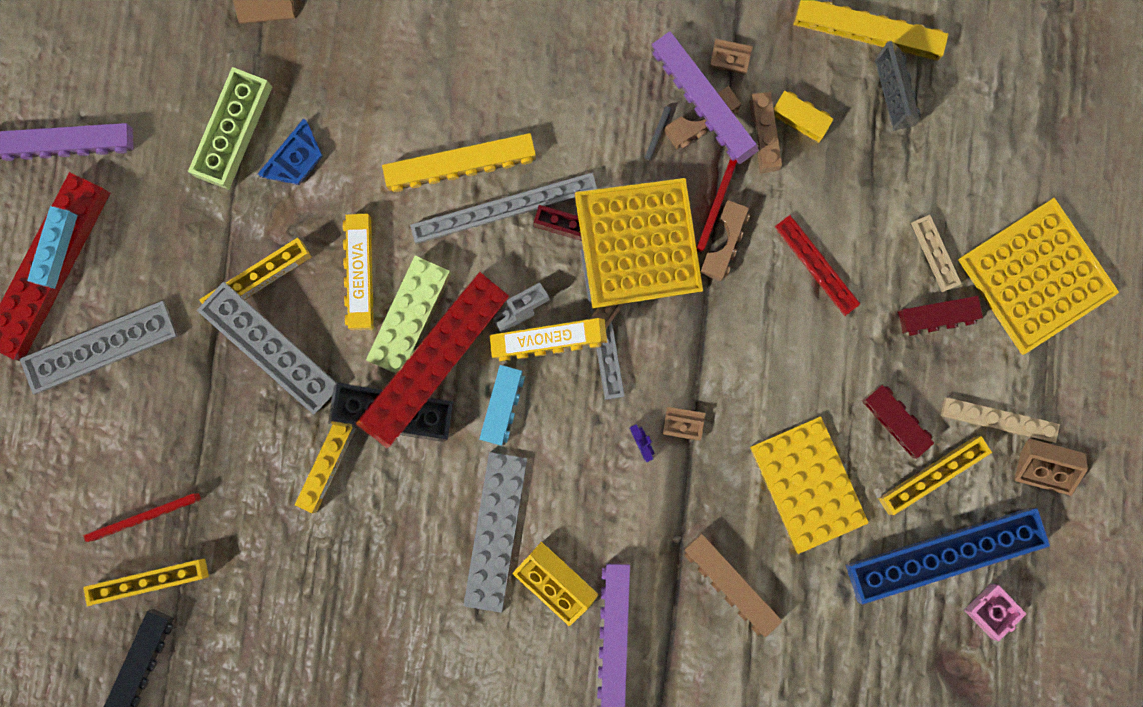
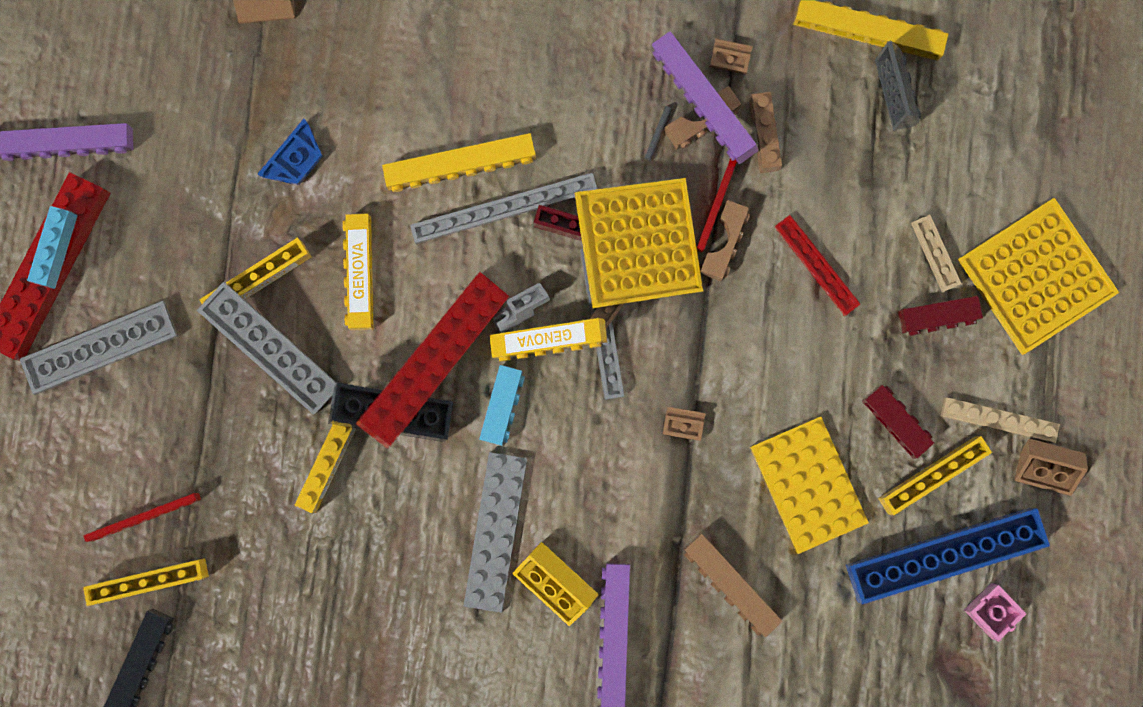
(230, 128): yellowish green brick -> none
(409, 314): yellowish green brick -> none
(642, 442): dark purple plate -> none
(802, 116): yellow brick -> none

